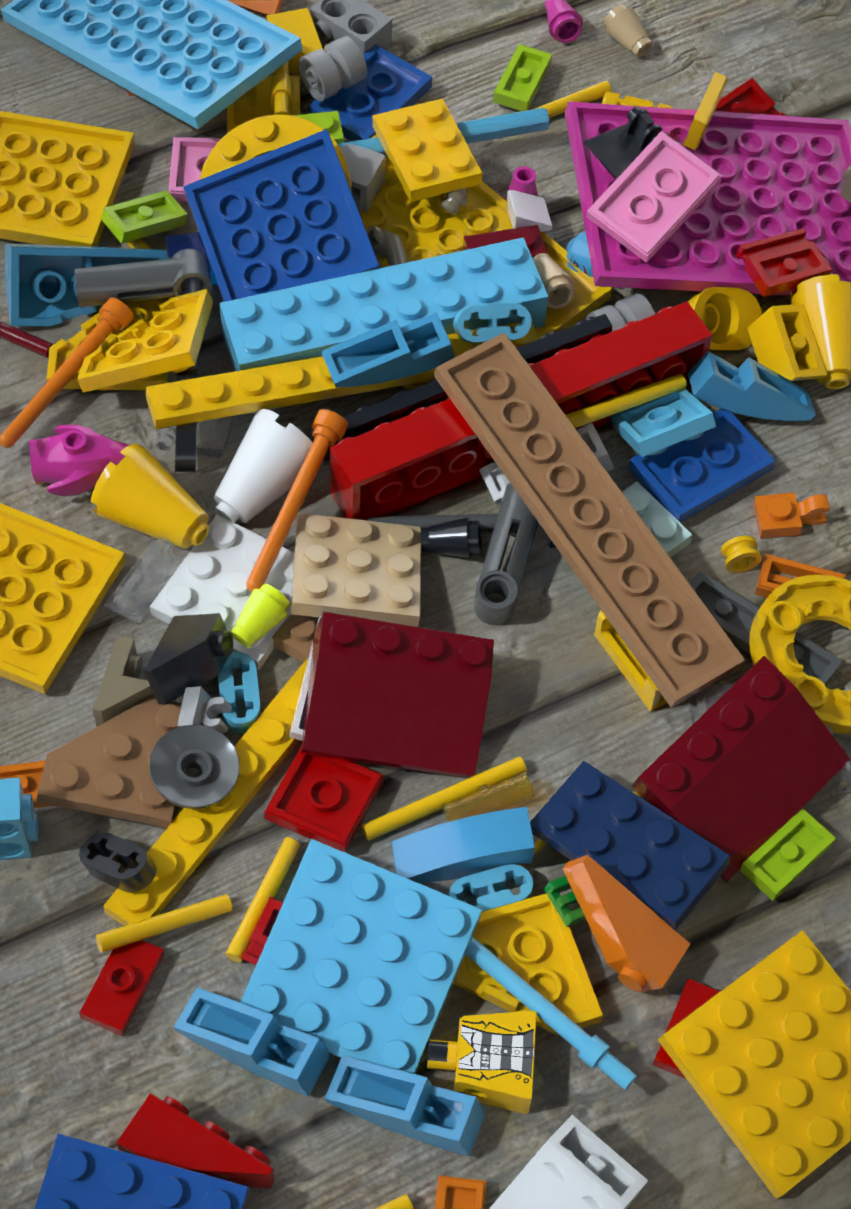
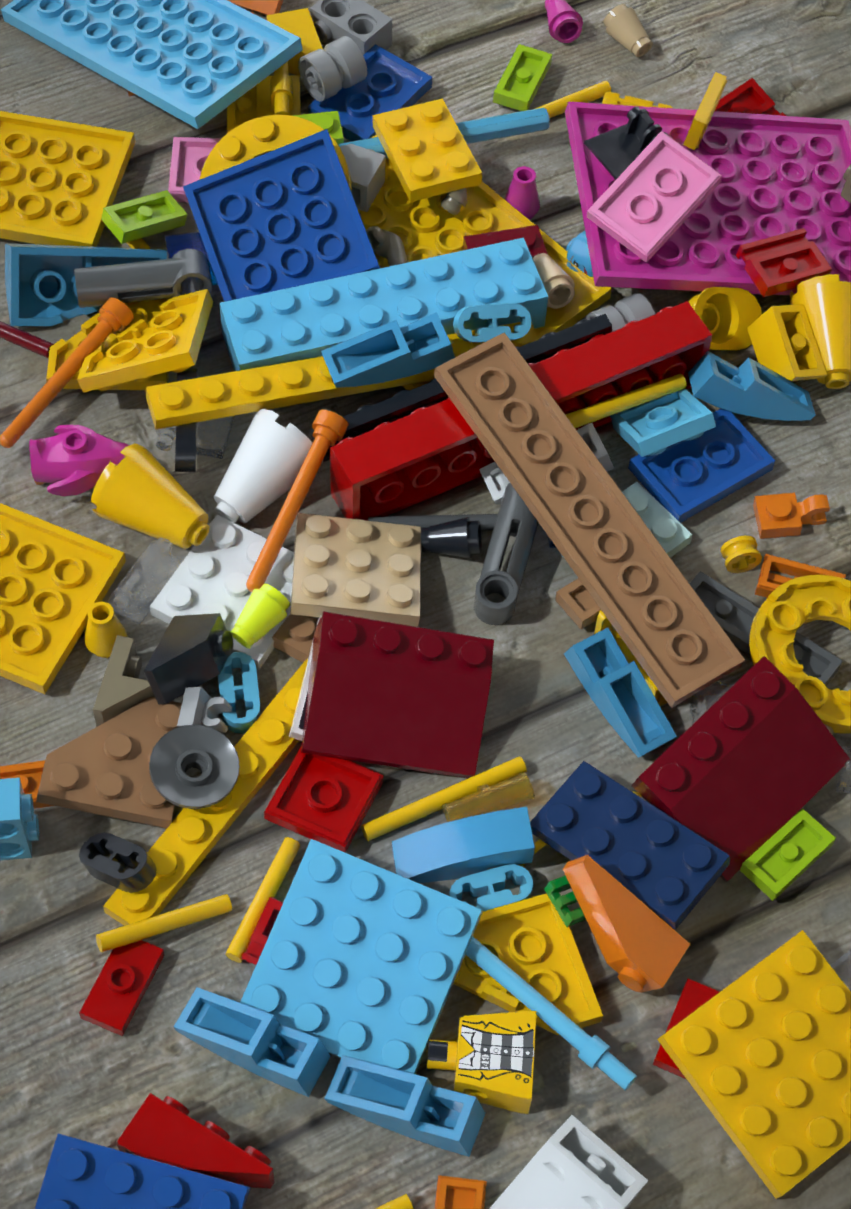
(102, 629): none -> yellow cone
(527, 210): white slope -> none
(578, 603): none -> medium nougat plate
(620, 692): none -> dark azure slope

